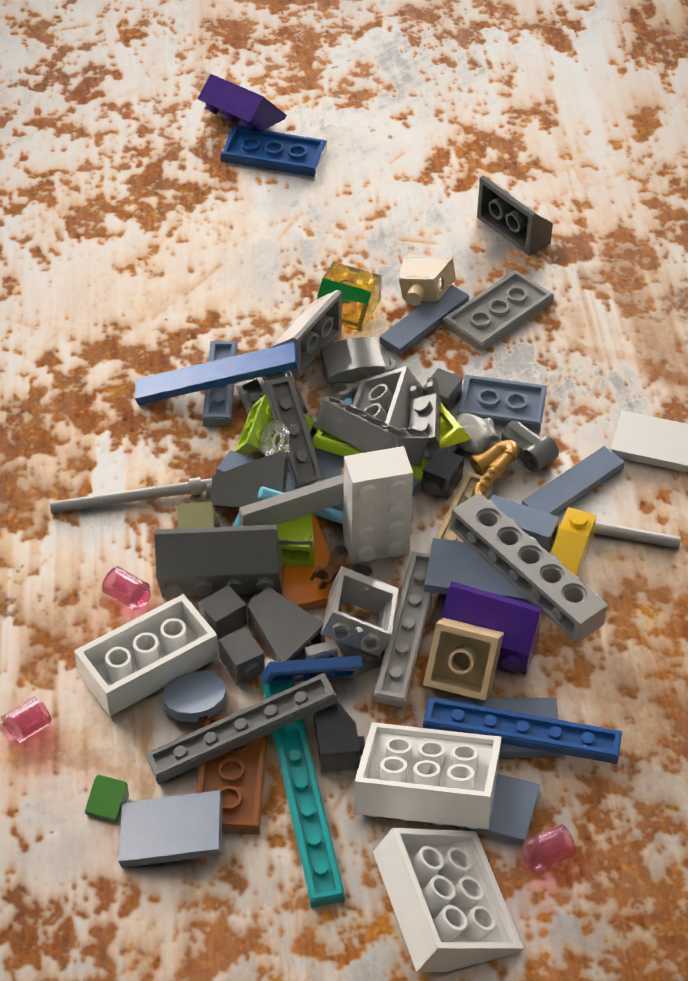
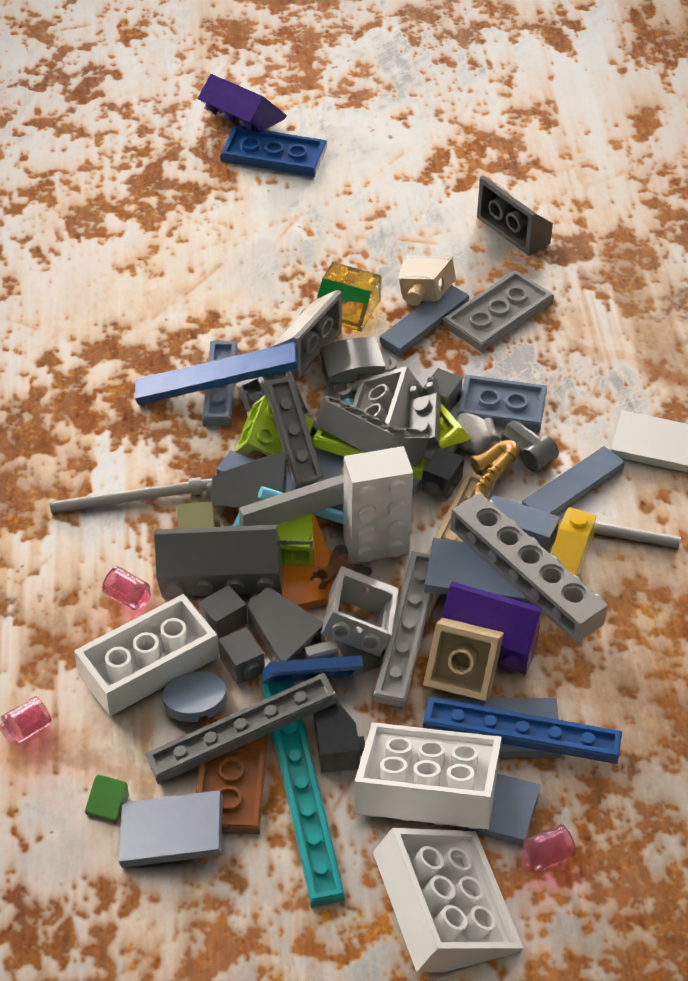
(269, 436): clear piece -> none

